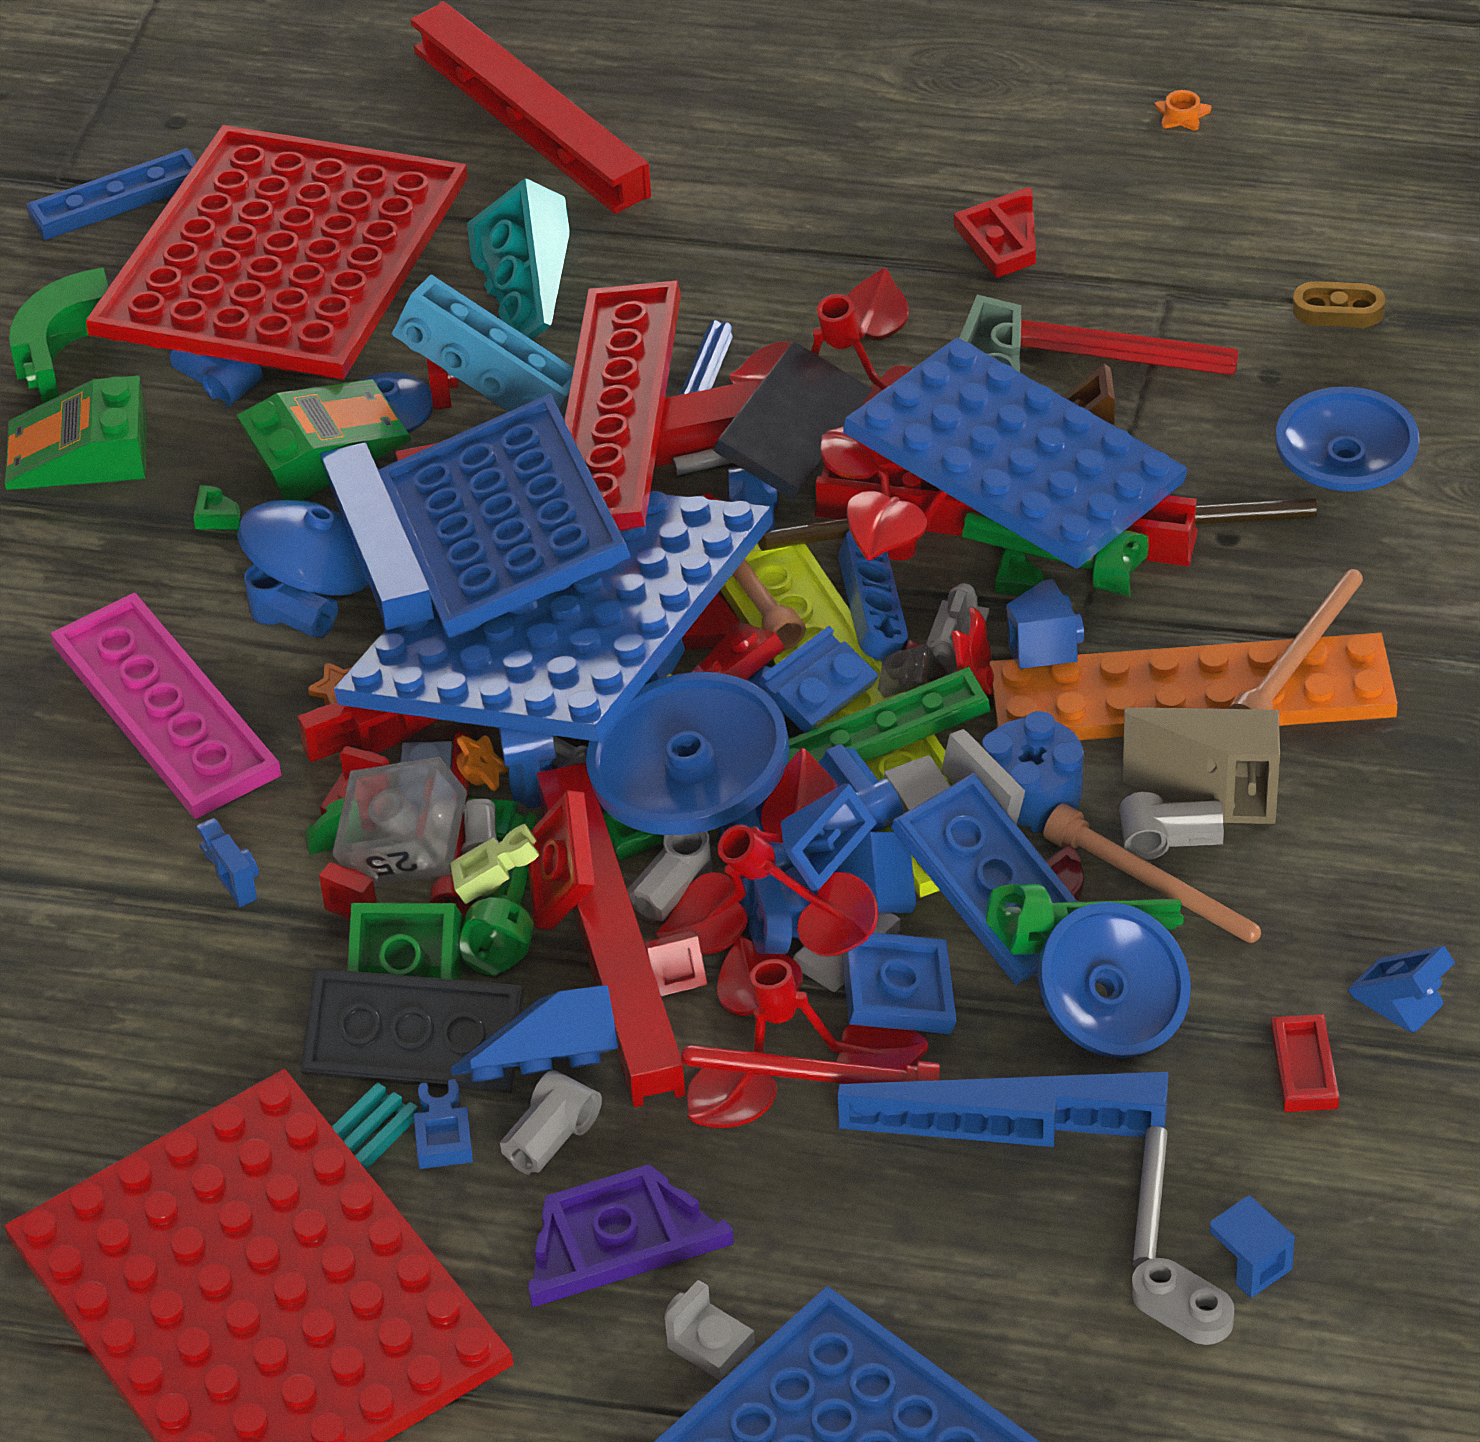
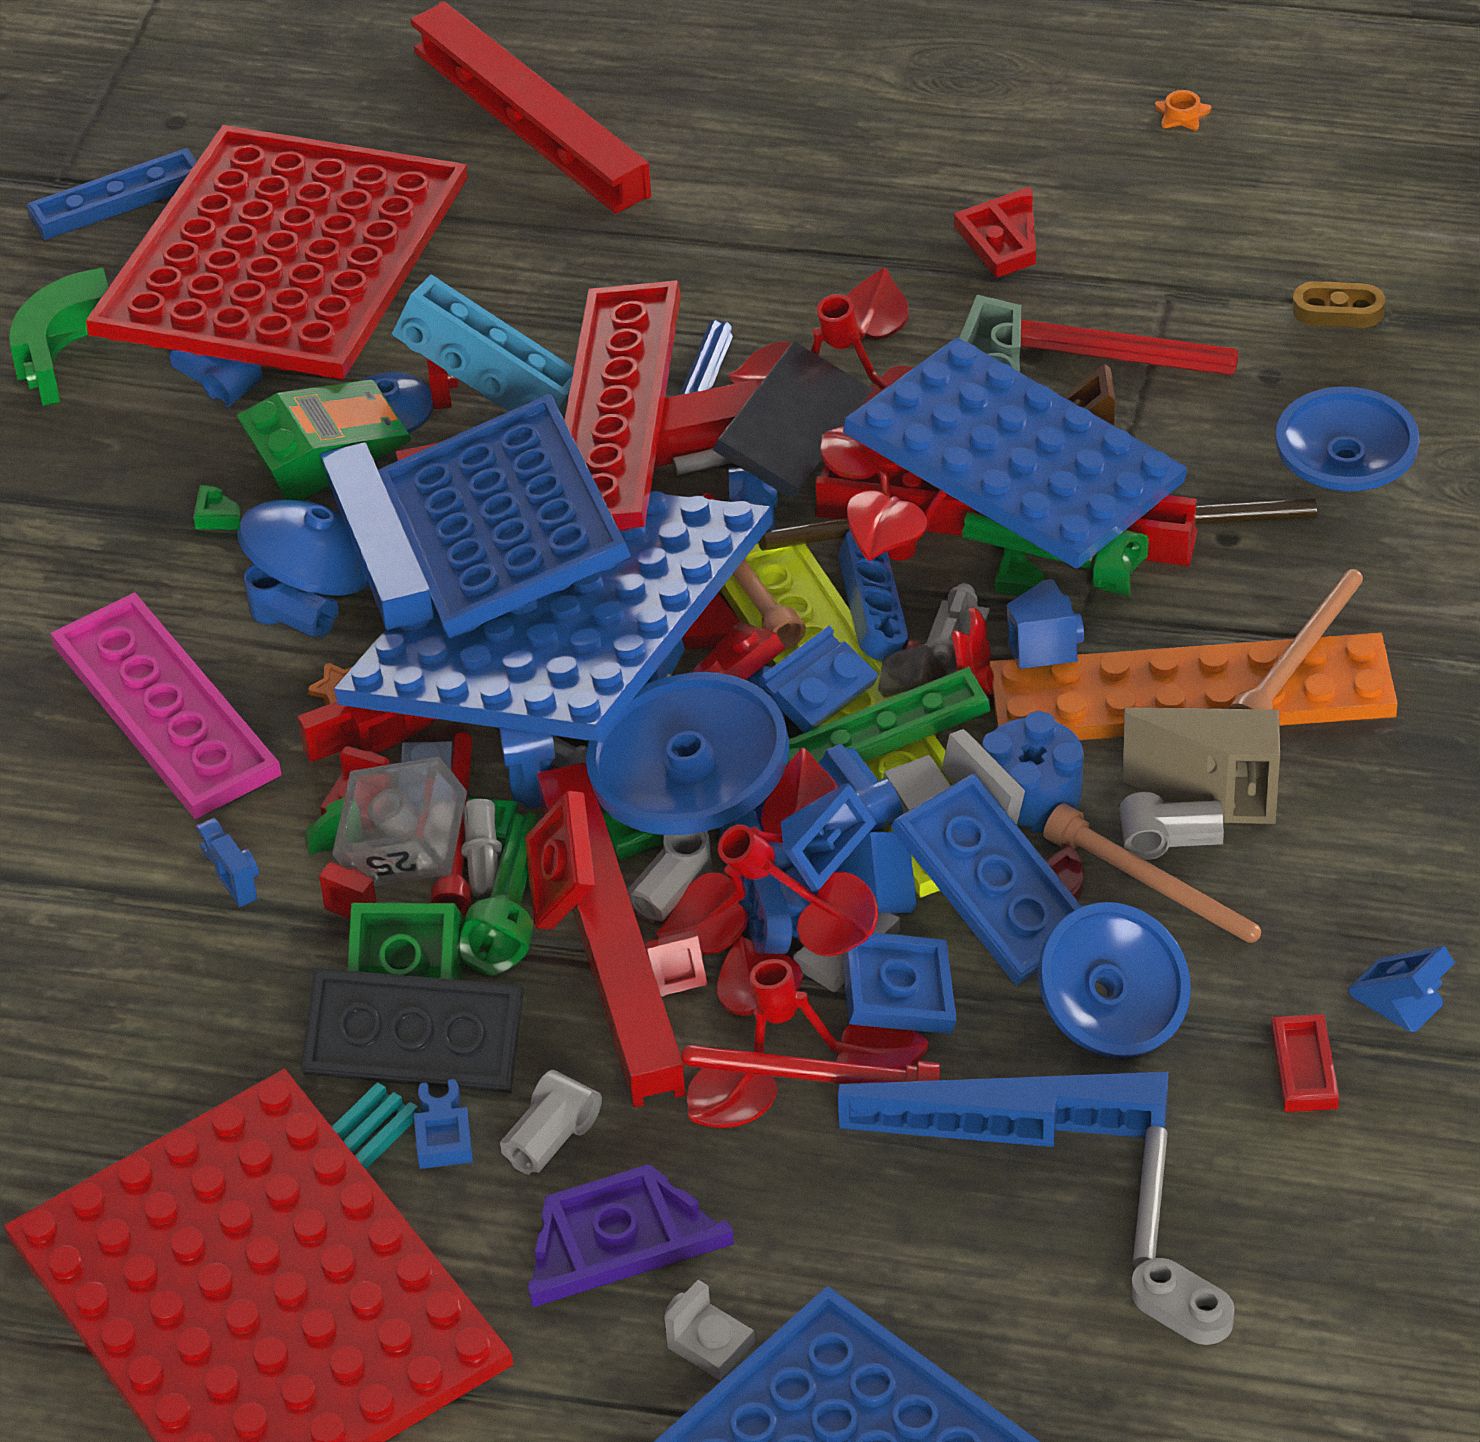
(80, 437): green slope -> none
(479, 762): orange plate -> none
(487, 865): yellowish green plate -> none
(522, 253): teal wedge -> none
(554, 1028): blue slope -> none
(1029, 924): green piece -> none
(1259, 1243): blue panel -> none

